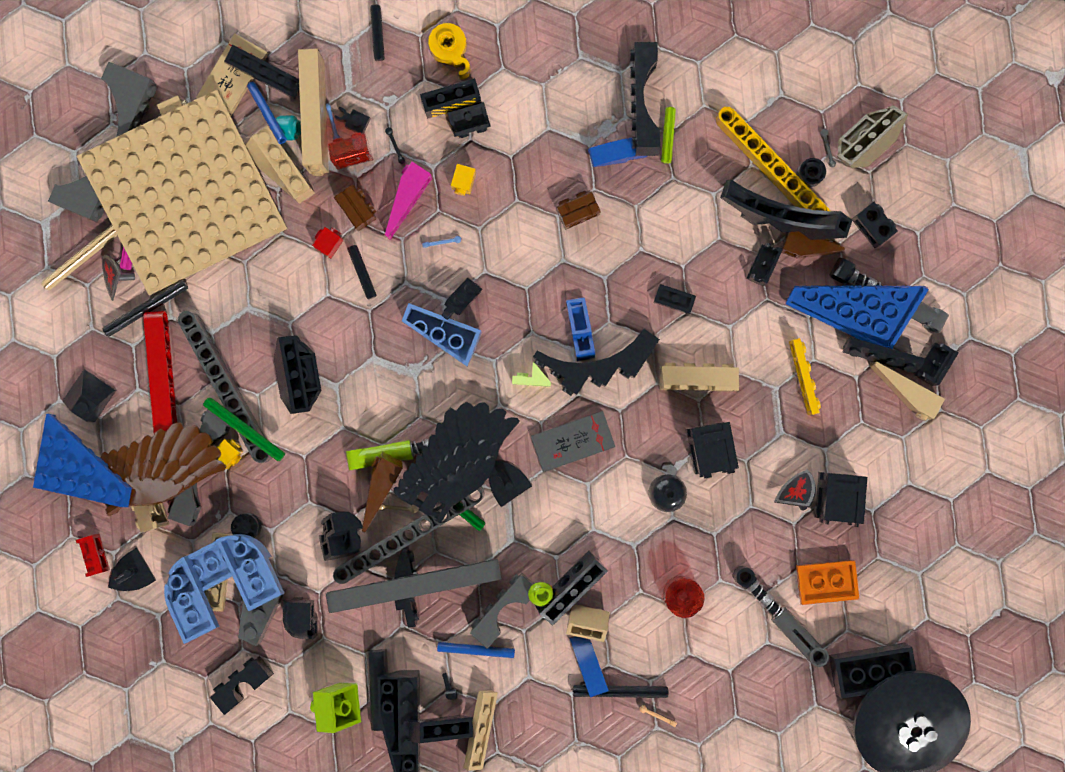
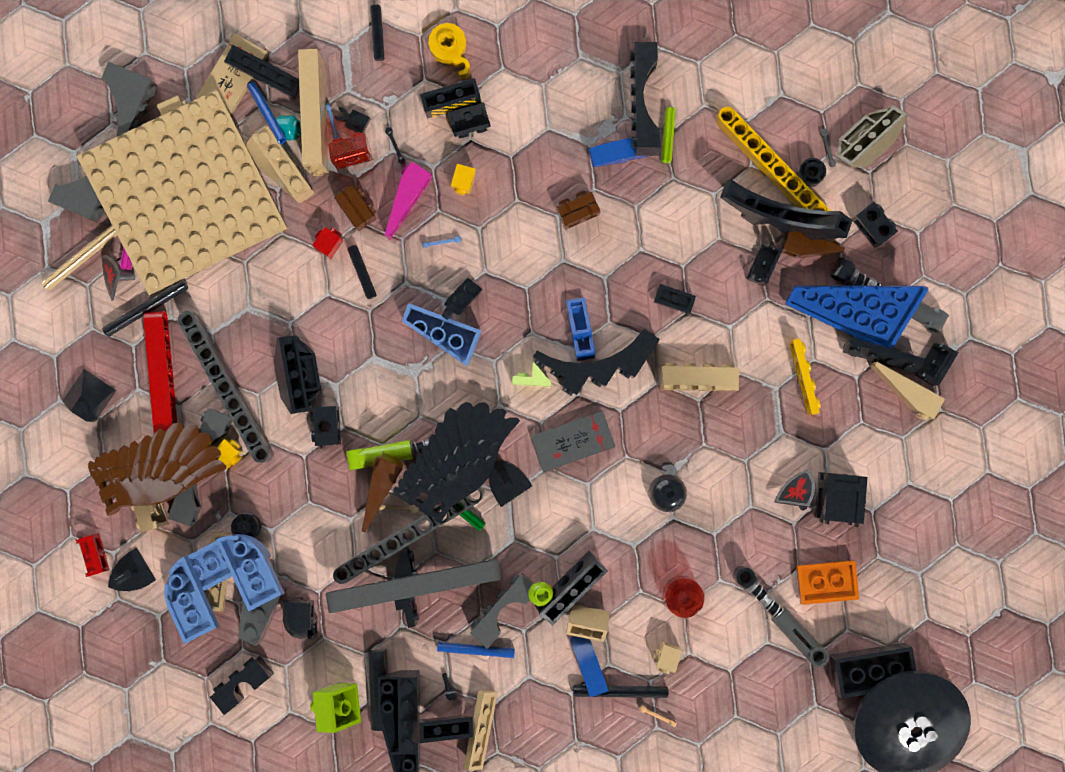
(74, 469): blue wing -> none
(244, 429): green axle -> none
(332, 416): none -> black brick
(340, 535): black brick -> none
(667, 657): none -> tan brick
(712, 449): black container -> none

